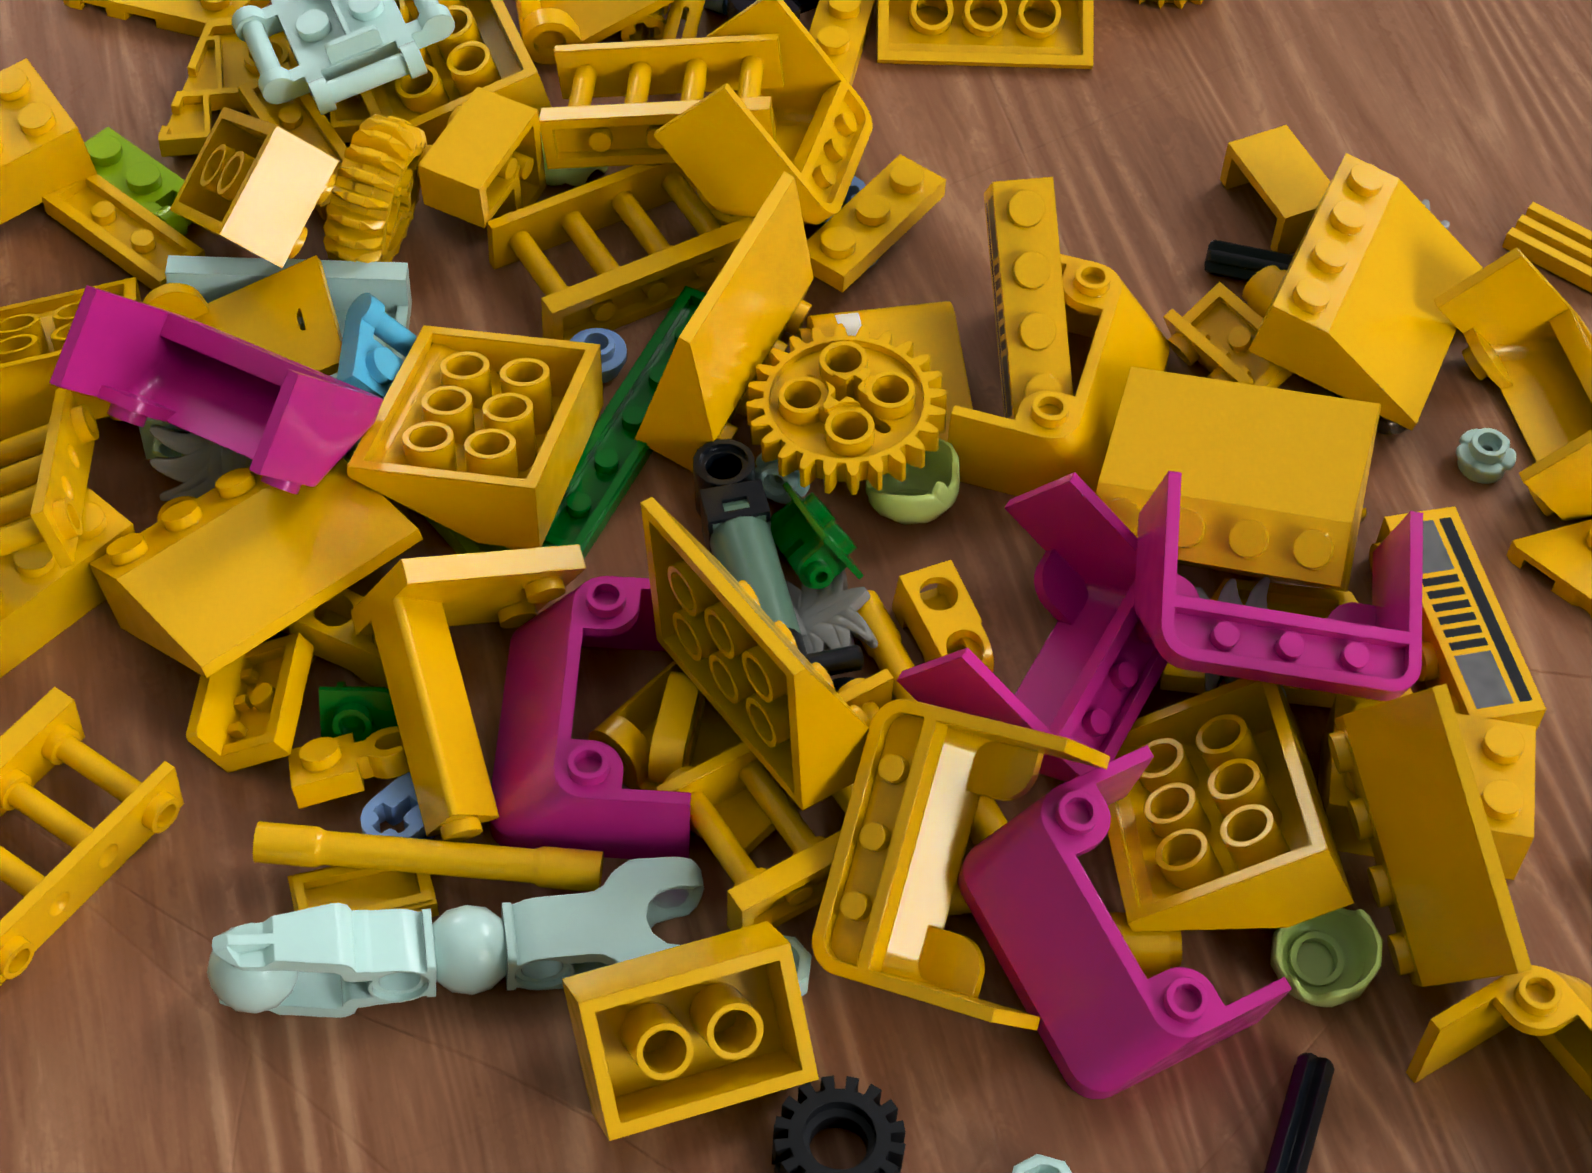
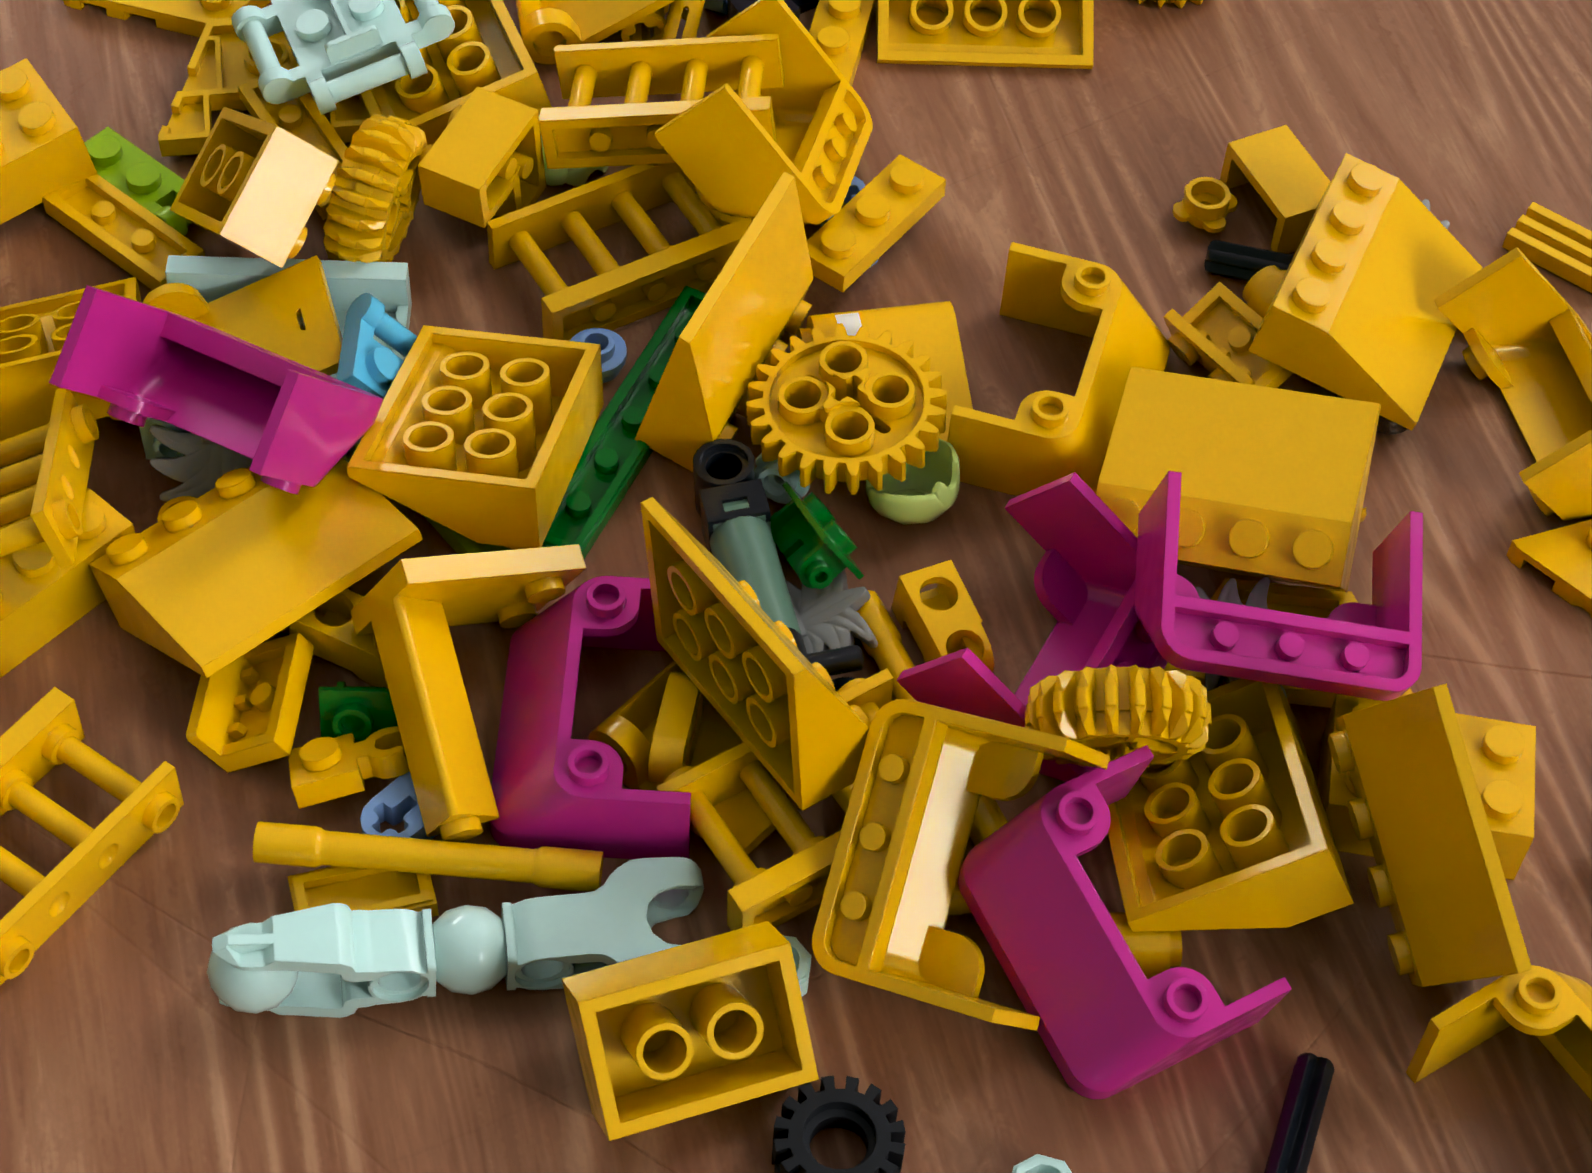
(1027, 289): yellow brick -> none
(1123, 711): none -> yellow gear
(1205, 204): none -> yellow plate
(1328, 957): yellowish green hair -> none
(1465, 628): brick -> none
(1485, 455): light aqua plate -> none

